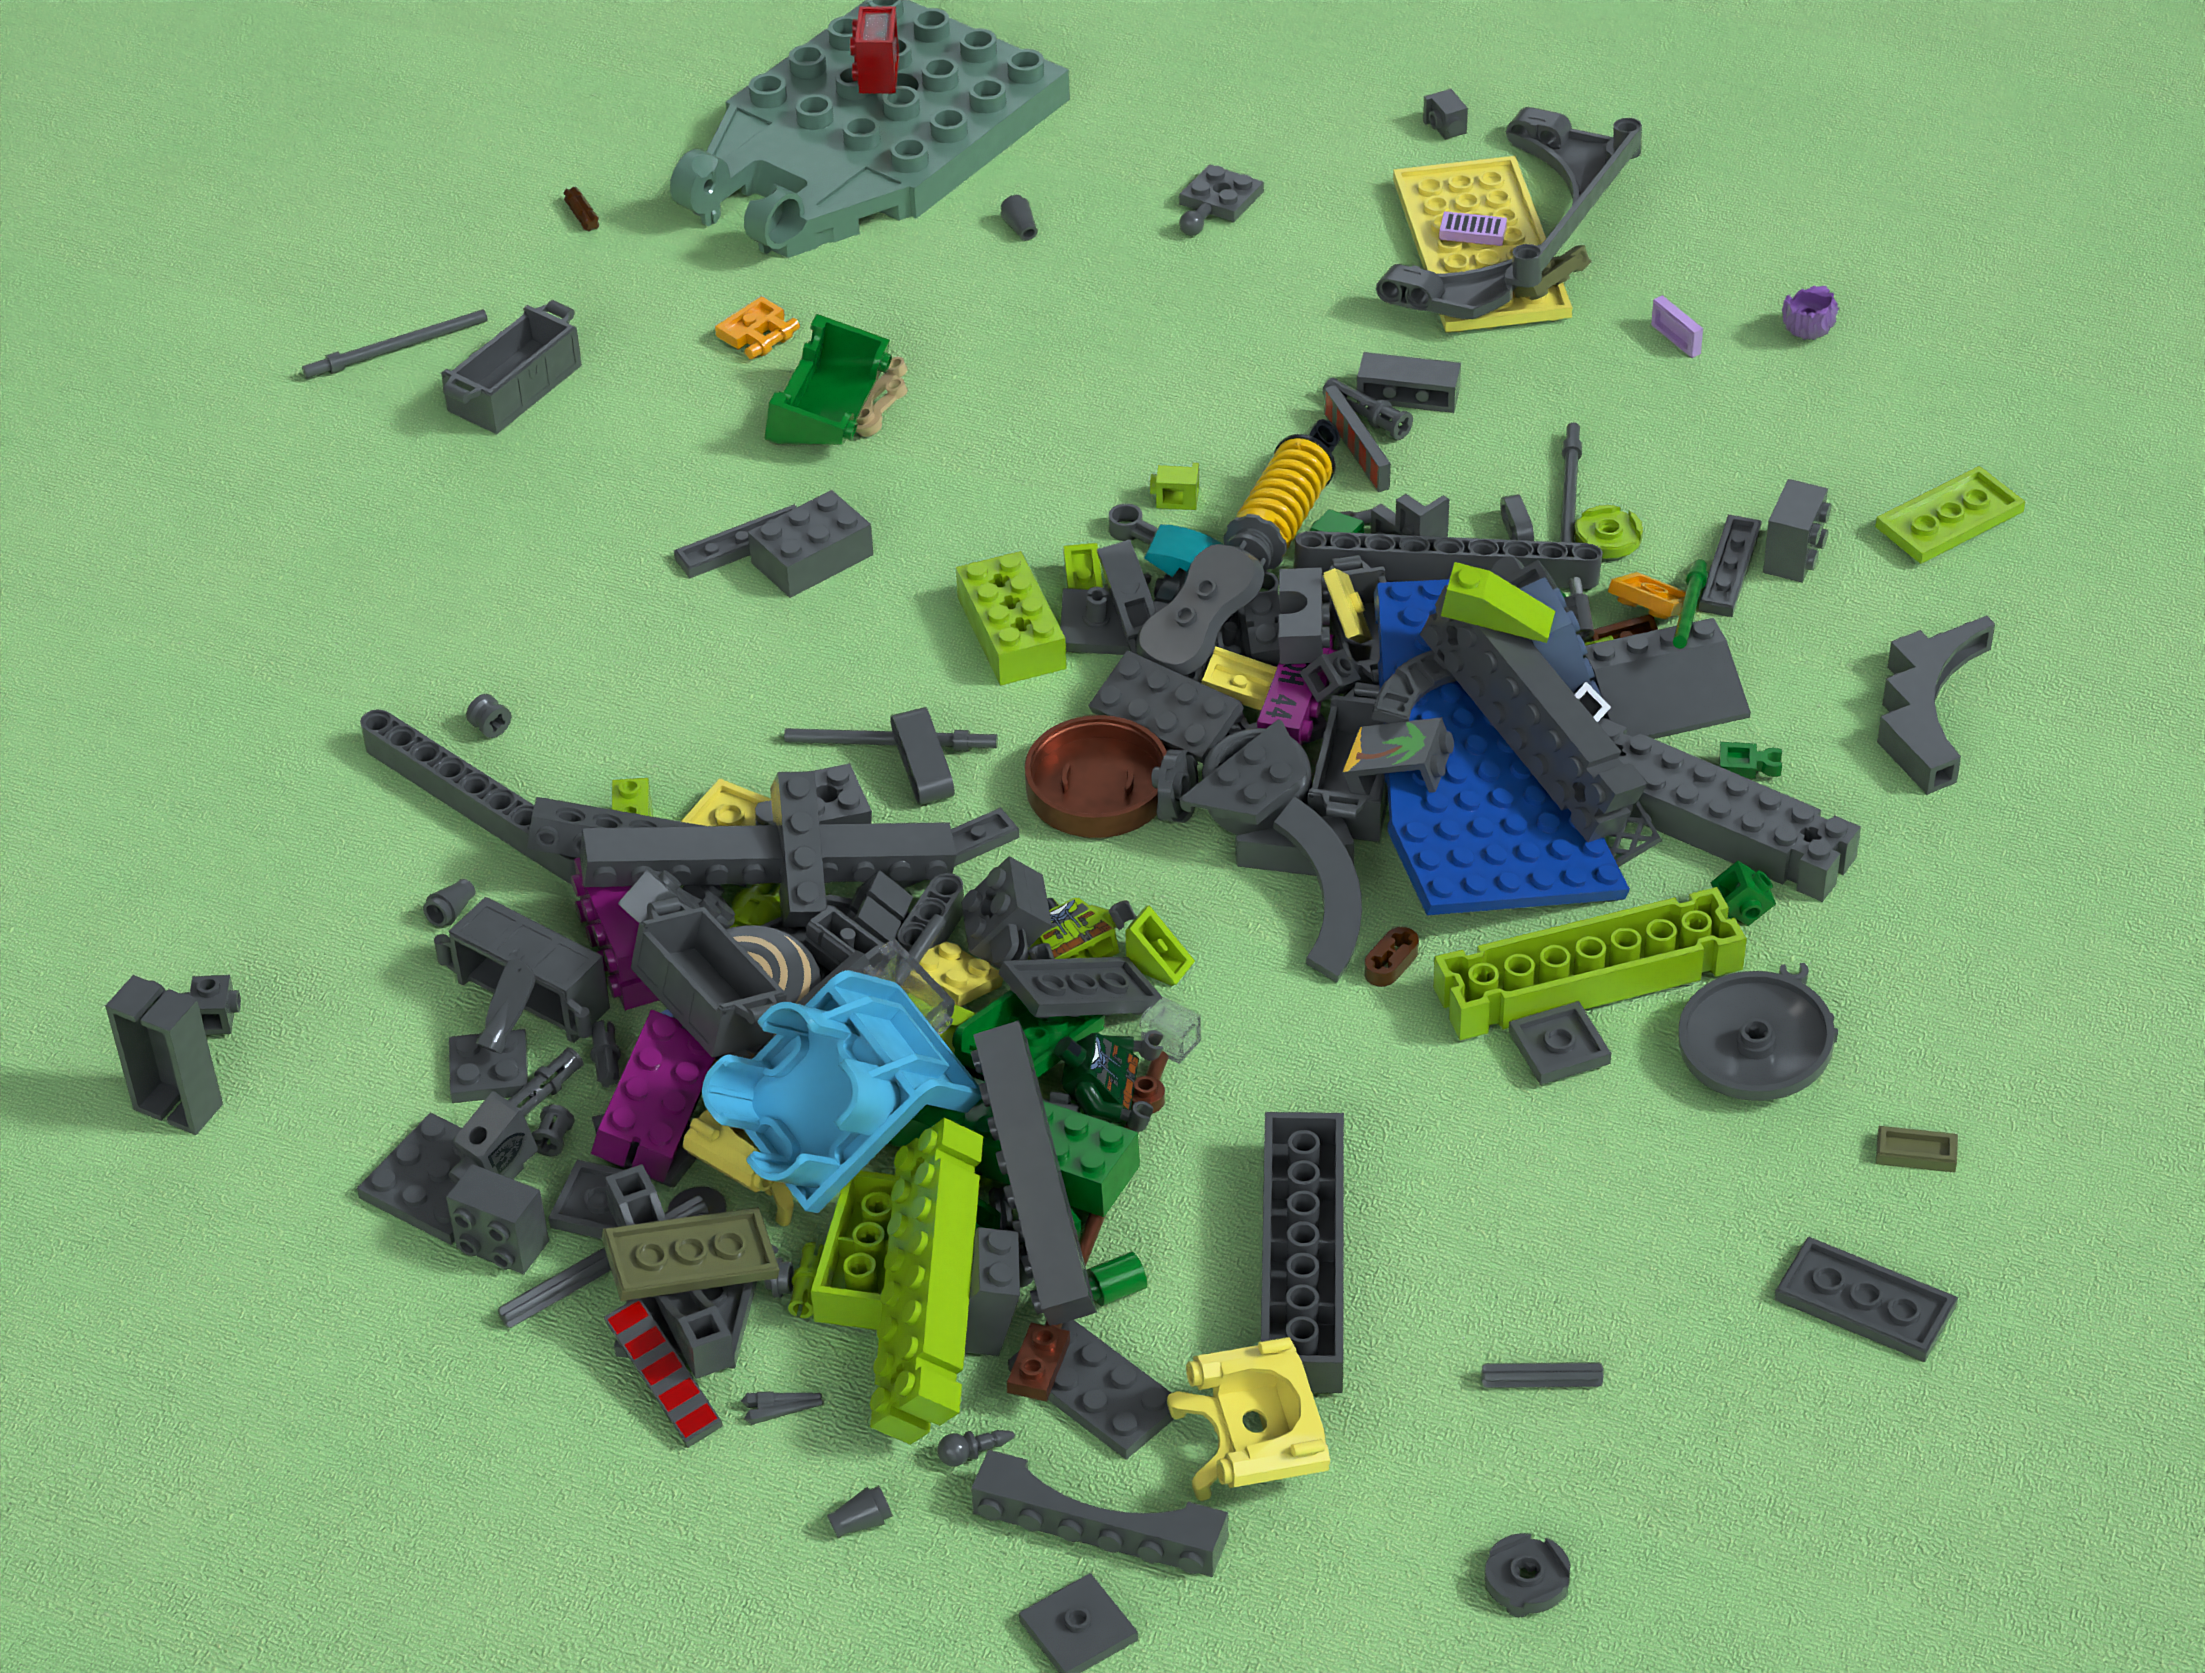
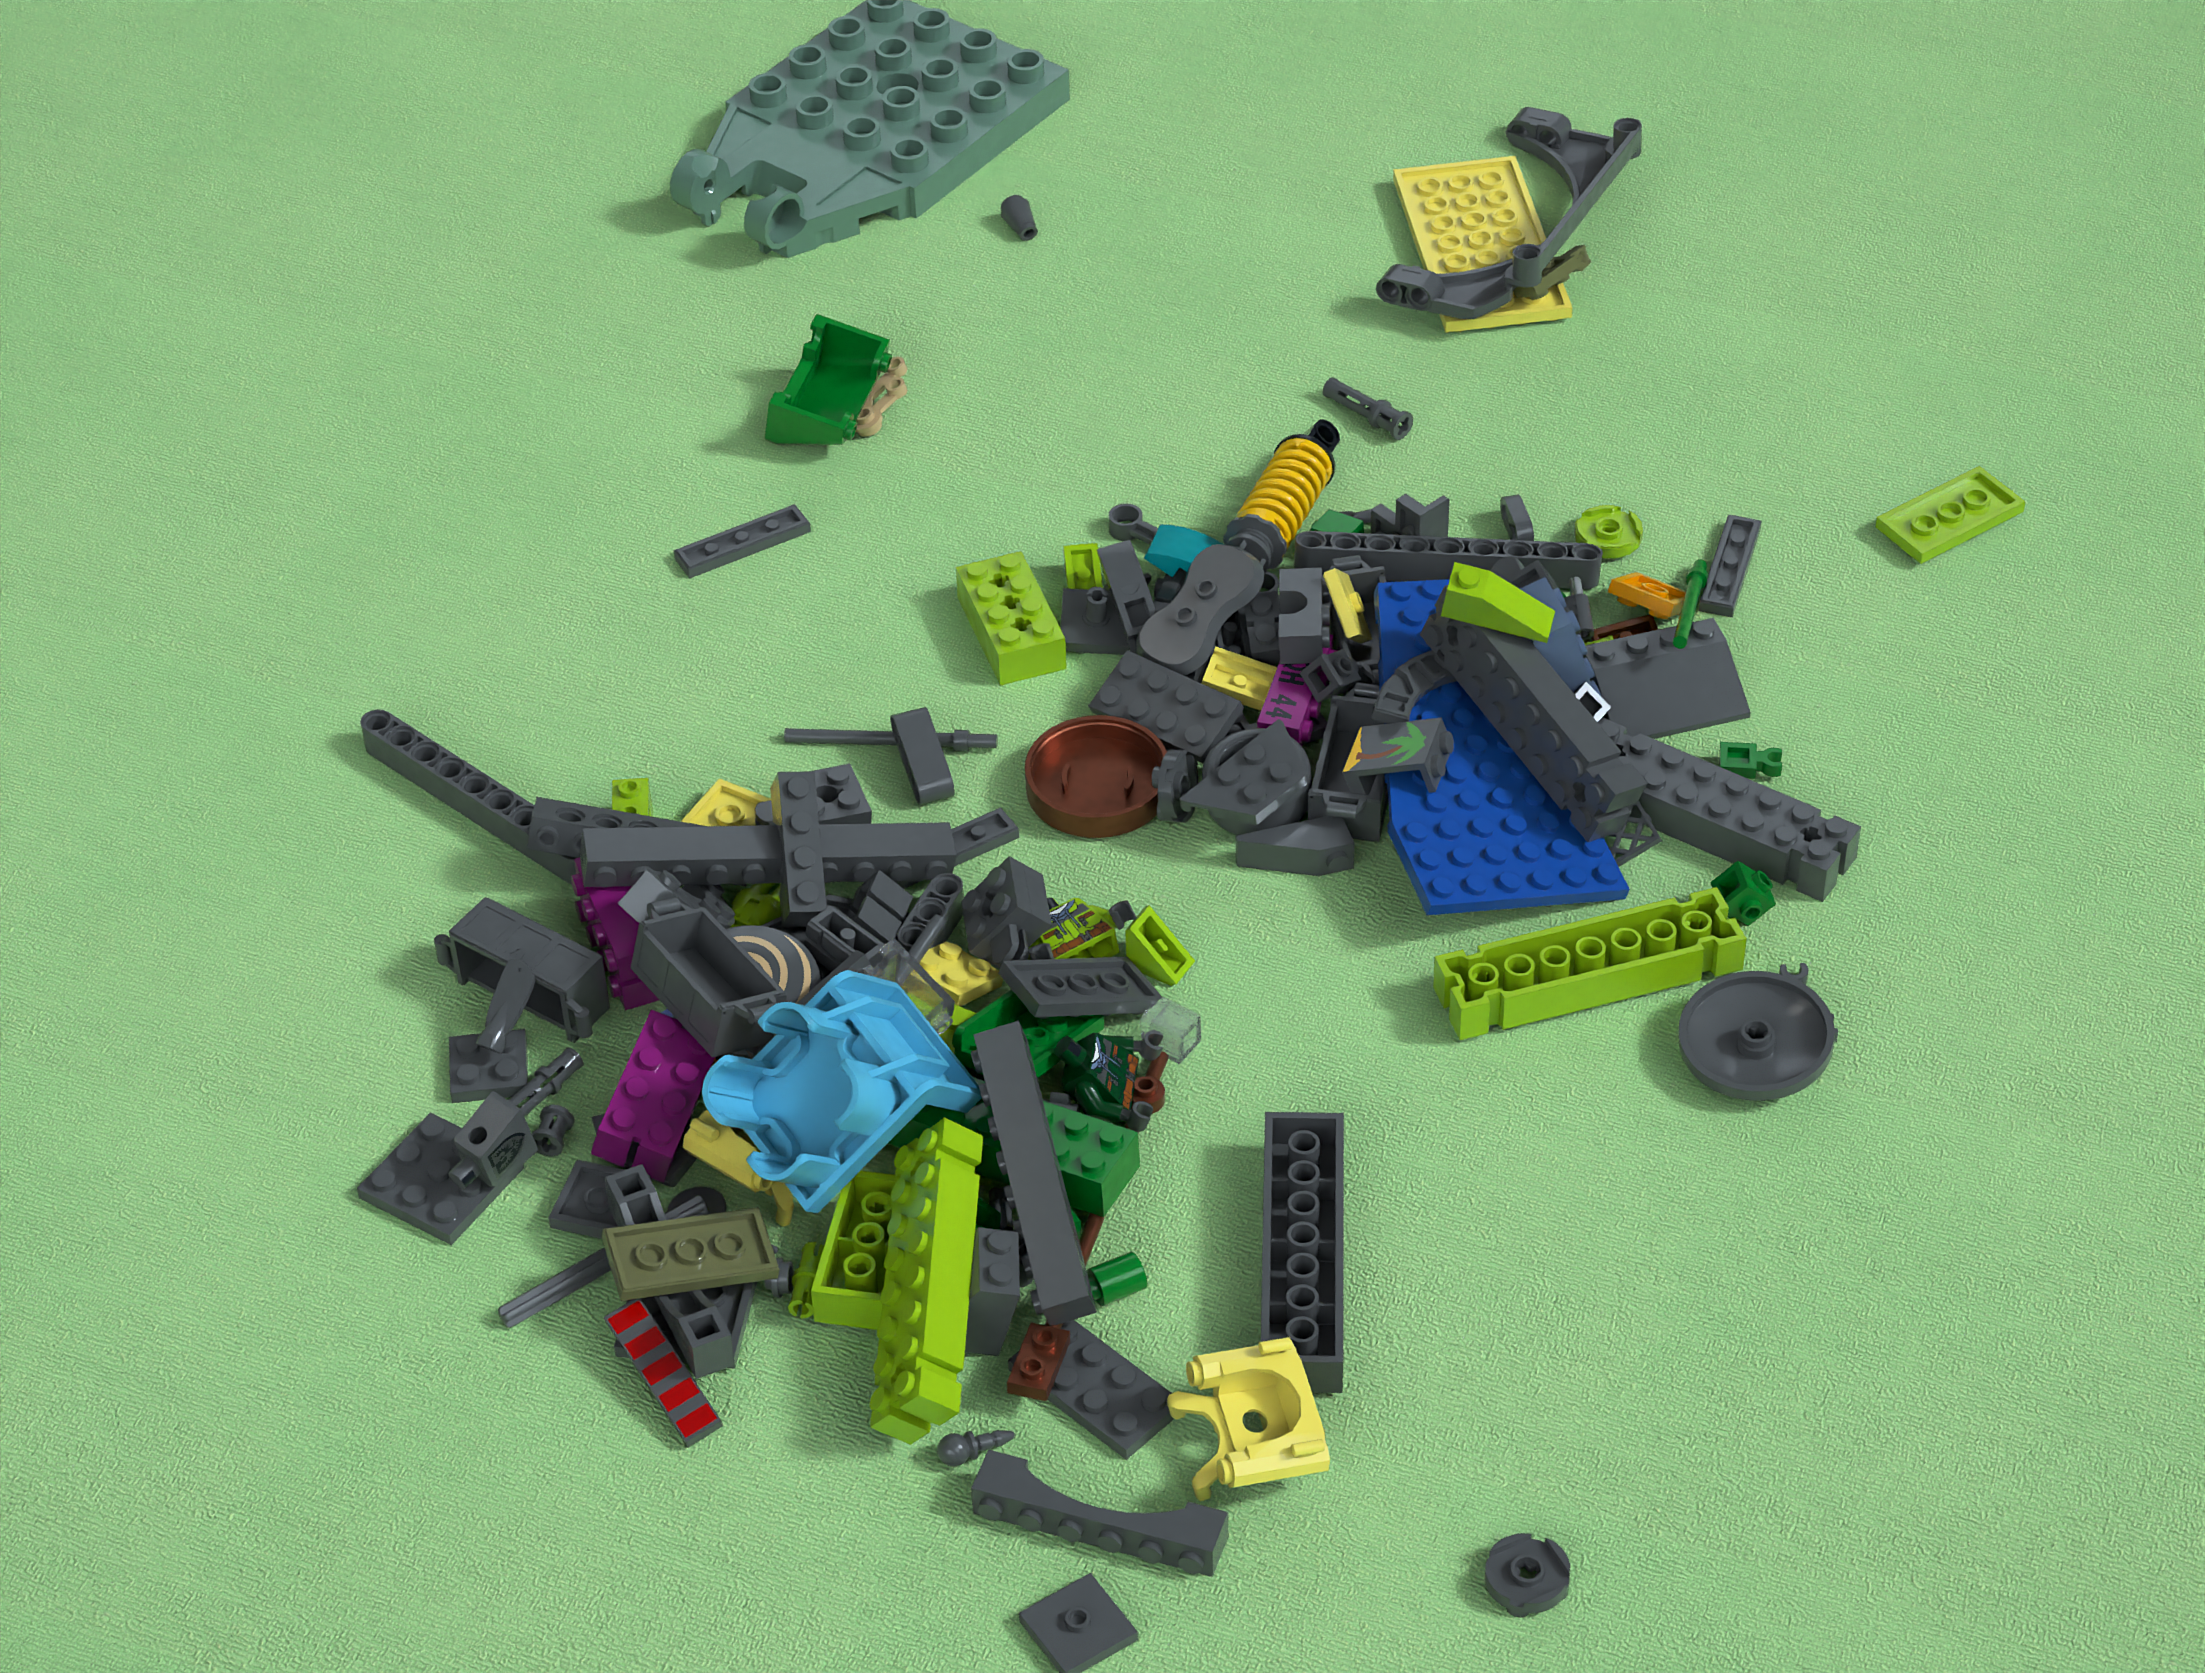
(164, 1054): dark grey piece -> none
(216, 1002): dark grey brick -> none
(335, 361): dark grey bar -> none
(447, 904): dark grey cone -> none
(488, 715): dark grey wheel -> none
(497, 1219): dark grey brick -> none
(514, 368): dark grey container -> none
(581, 208): reddish brown axle -> none
(605, 1053): dark grey axle -> none
(750, 324): light orange plate -> none
(775, 1405): dark grey piece -> none
(810, 543): dark grey brick -> none
(861, 1512): dark grey cone -> none
(875, 50): red piece -> none
(1176, 487): lime brick -> none
(1217, 194): dark grey plate -> none
(1337, 883): dark grey tile -> none
(1357, 438): dark grey tile -> none
(1385, 953): reddish brown beam -> none
(1410, 381): dark grey brick -> none
(1445, 113): dark grey brick -> none
(1473, 228): lavender tile -> none
(1542, 1374): dark grey axle -> none
(1559, 1042): dark grey plate -> none
(1571, 453): dark grey bar -> none
(1677, 326): lavender tile -> none
(1796, 530): dark grey brick -> none
(1810, 312): medium lavender hair -> none
(1866, 1298): dark grey tile -> none
(1911, 726): dark grey arch -> none
(1917, 1149): olive tile -> none

